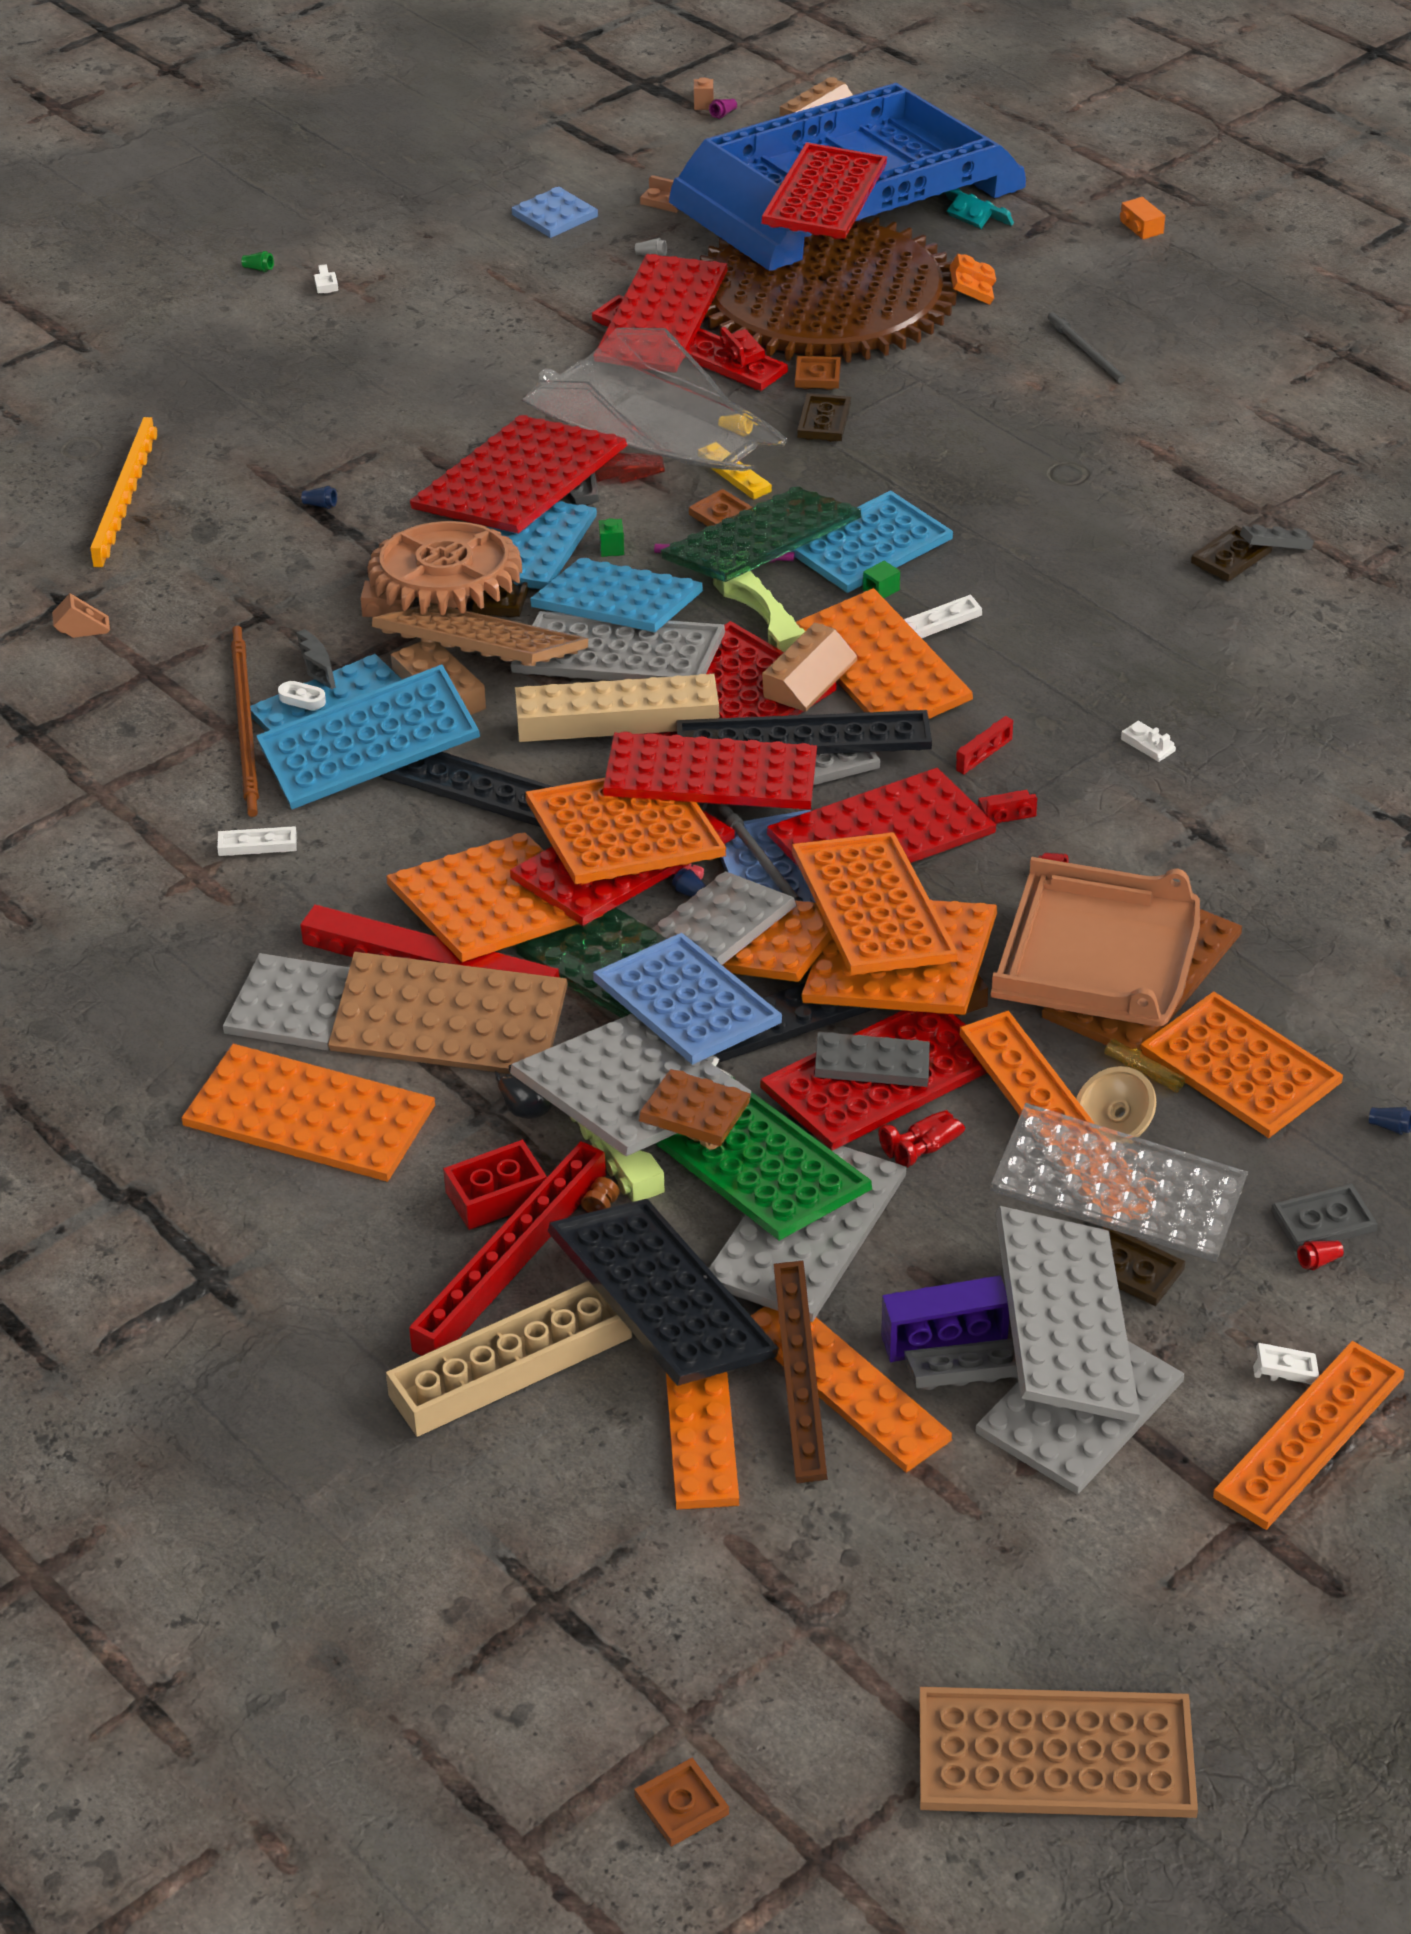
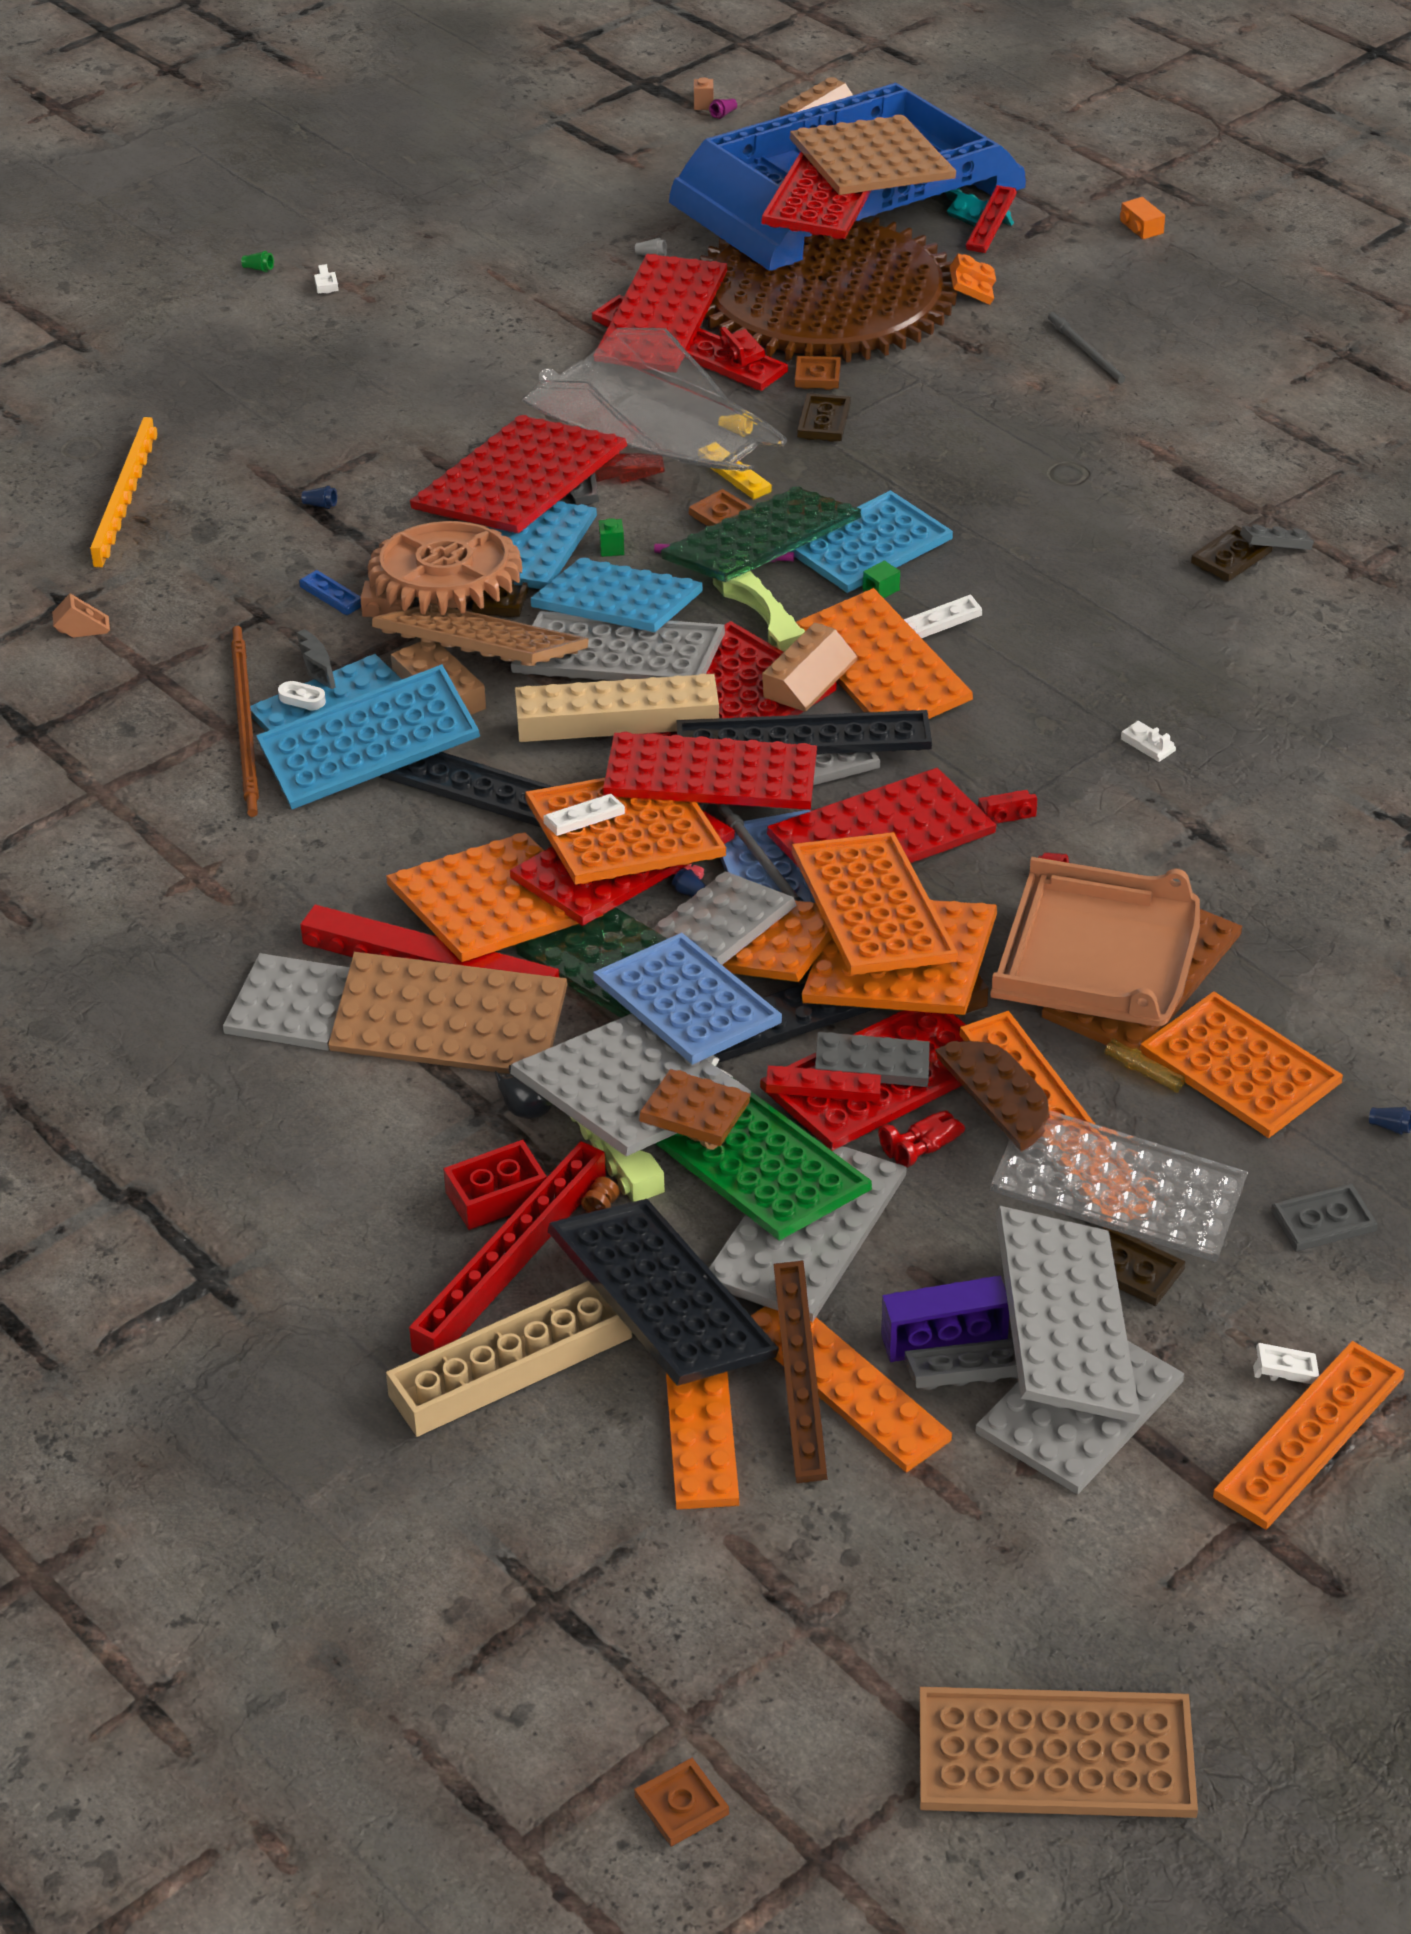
(257, 841): white plate -> none
(309, 1112): orange plate -> none
(331, 592): none -> blue tile
(554, 212): medium blue plate -> none
(584, 814): none -> white tile
(658, 194): nougat bracket -> none
(823, 1083): none -> red plate
(872, 154): none -> medium nougat plate
(984, 745): red plate -> none
(991, 219): none -> red tile
(999, 1088): none -> reddish brown plate
(1116, 1092): tan dish -> none
(1319, 1253): red cone -> none

